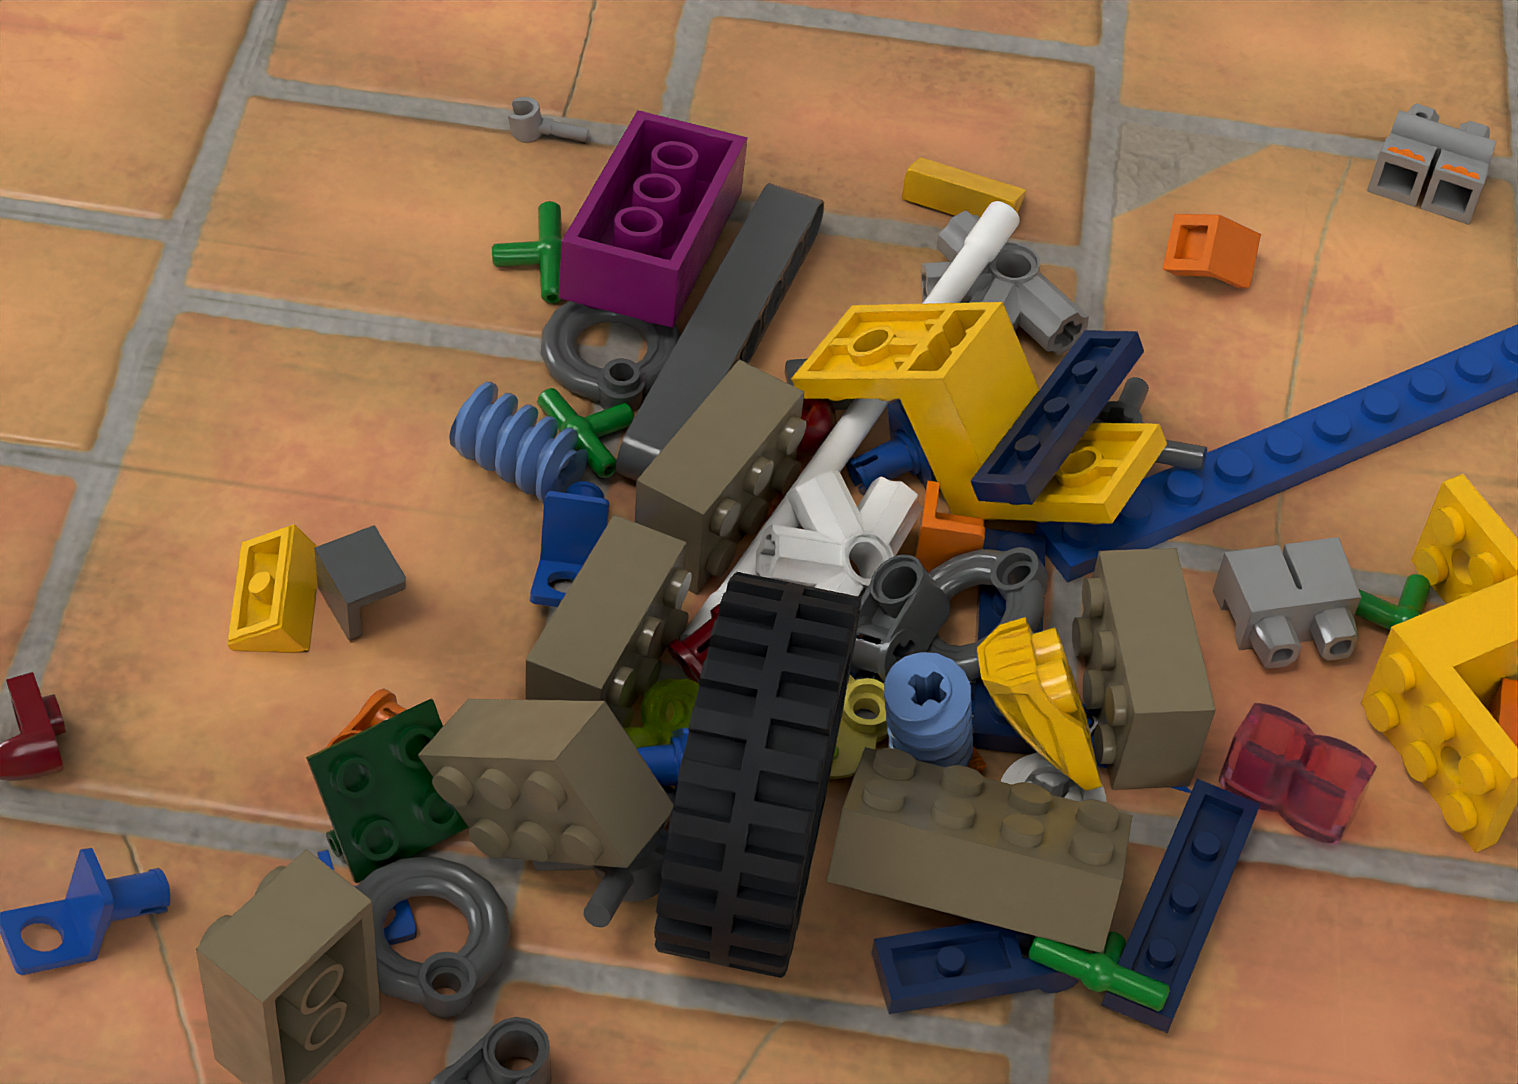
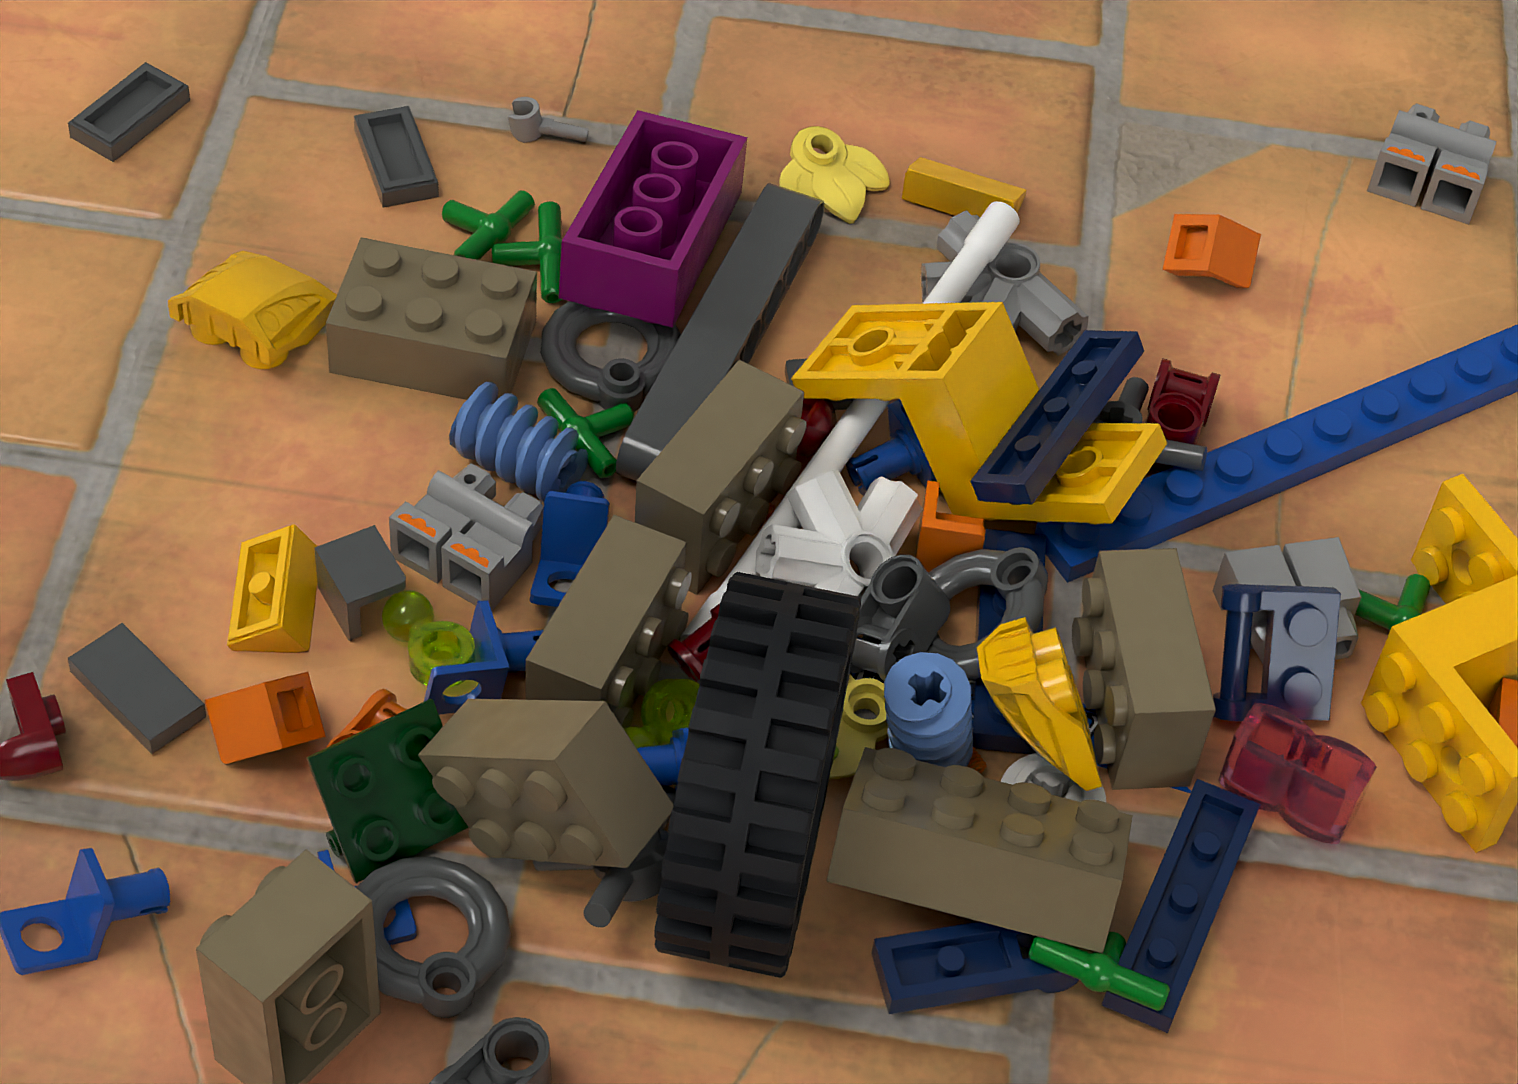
(129, 111): none -> dark grey tile
(137, 688): none -> dark grey tile
(255, 307): none -> yellow slope
(265, 717): none -> orange panel
(396, 156): none -> dark grey tile
(410, 619): none -> clear neon green plate
(430, 320): none -> dark tan brick
(467, 536): none -> light grey hips
(486, 228): none -> green piece
(495, 656): none -> blue bracket
(834, 177): none -> light yellow plate
(1180, 404): none -> dark red piece
(1296, 650): none -> dark blue plate

